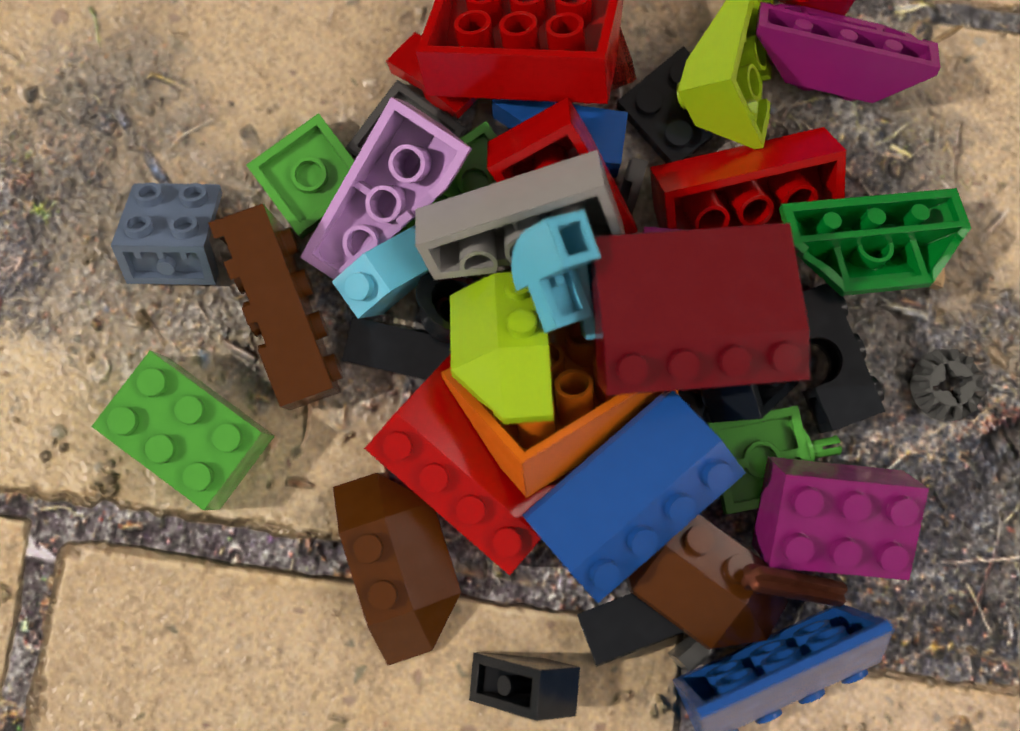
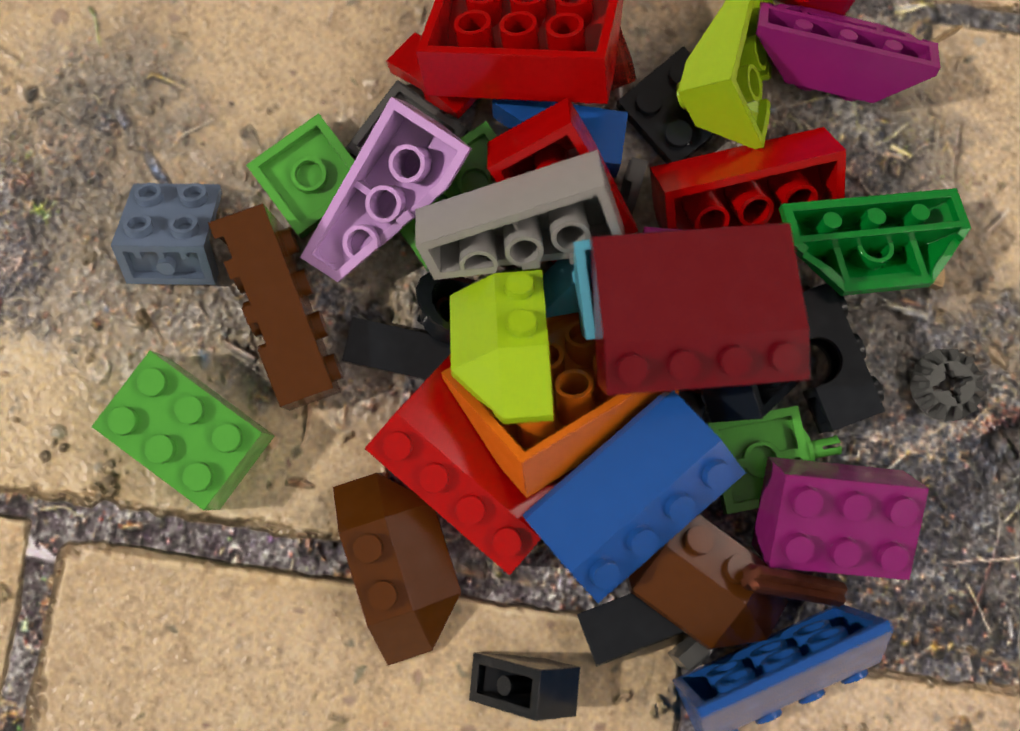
(382, 275): medium azure slope -> none
(547, 264): medium azure brick -> none

